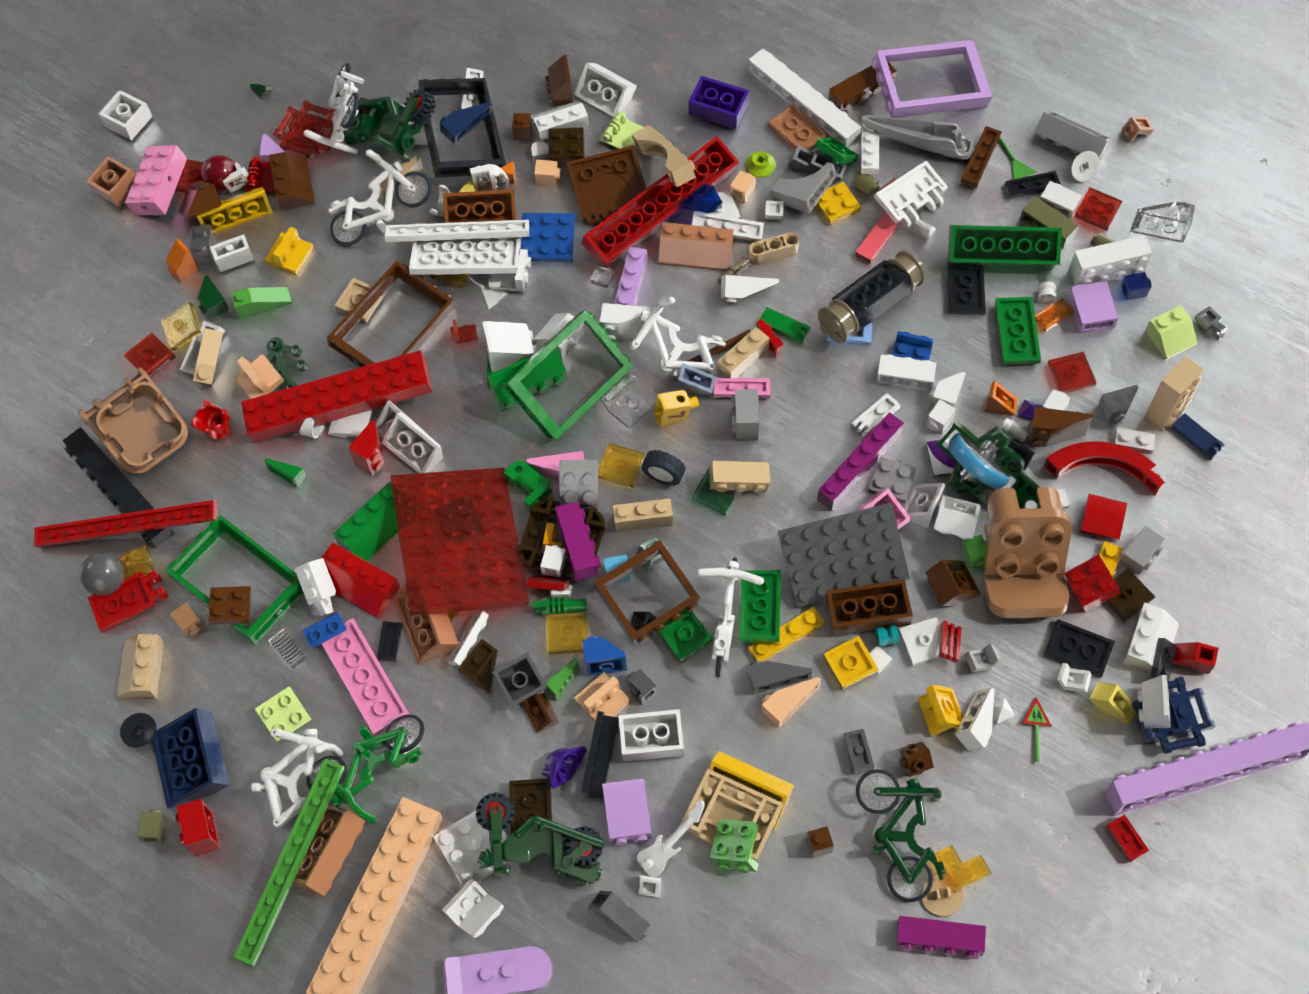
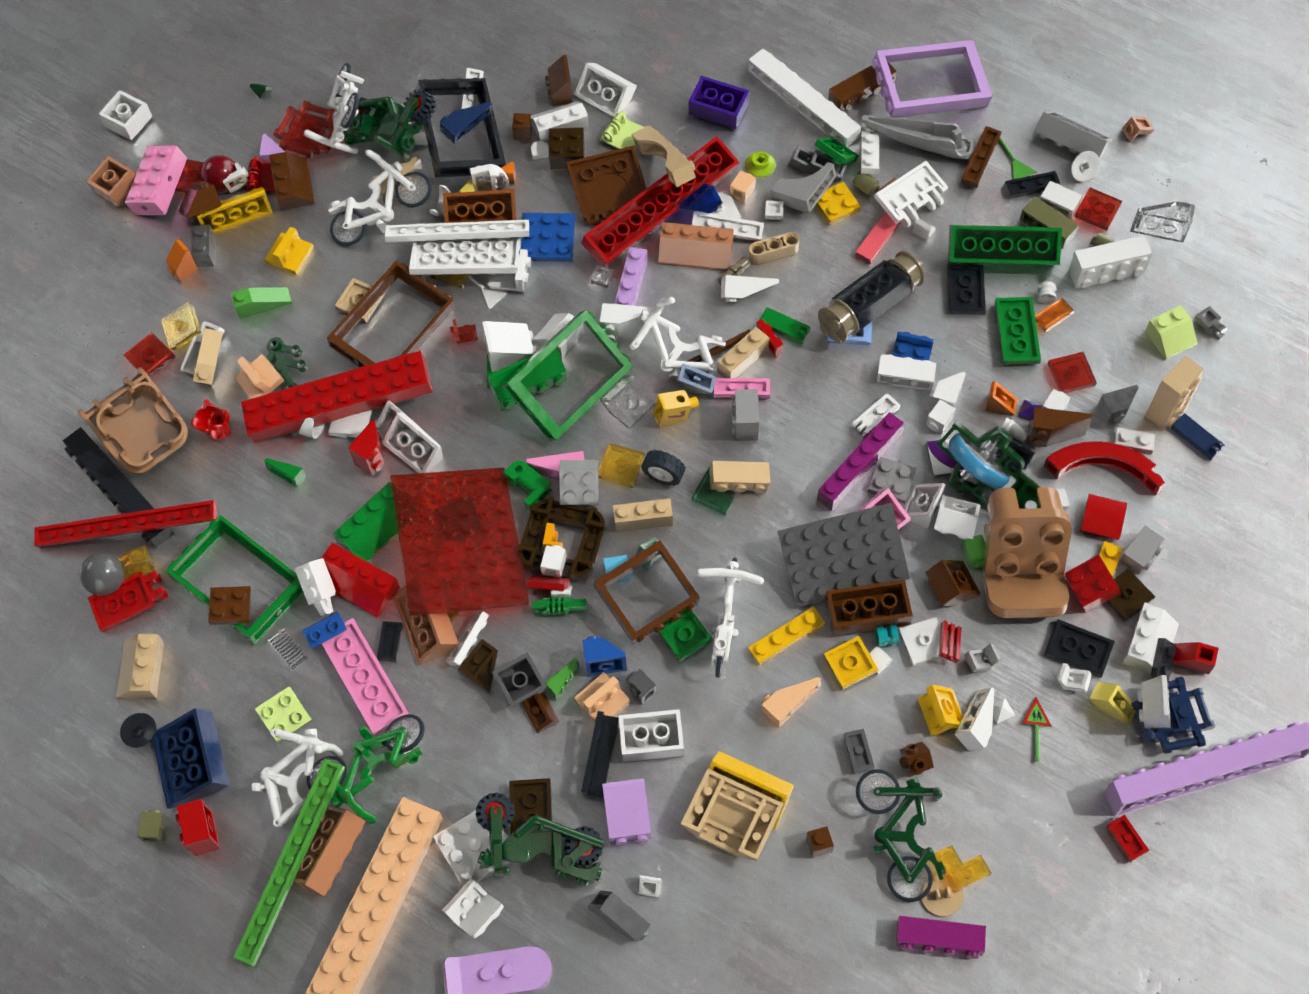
(186, 620): medium nougat brick -> none
(210, 299): dark green slope -> none
(232, 253): white brick -> none
(547, 172): light nougat brick -> none
(563, 764): dark purple hat -> none
(566, 632): clear yellow tile -> none
(577, 541): magenta brick -> none
(641, 619): black slope -> none
(656, 856): white piece -> none
(734, 846): bright green bracket -> none
(761, 608): green plate -> none
(773, 675): dark grey slope -> none
(797, 128): nougat tile -> none
(1093, 307): lavender brick -> none
(1135, 286): clear blue brick -> none

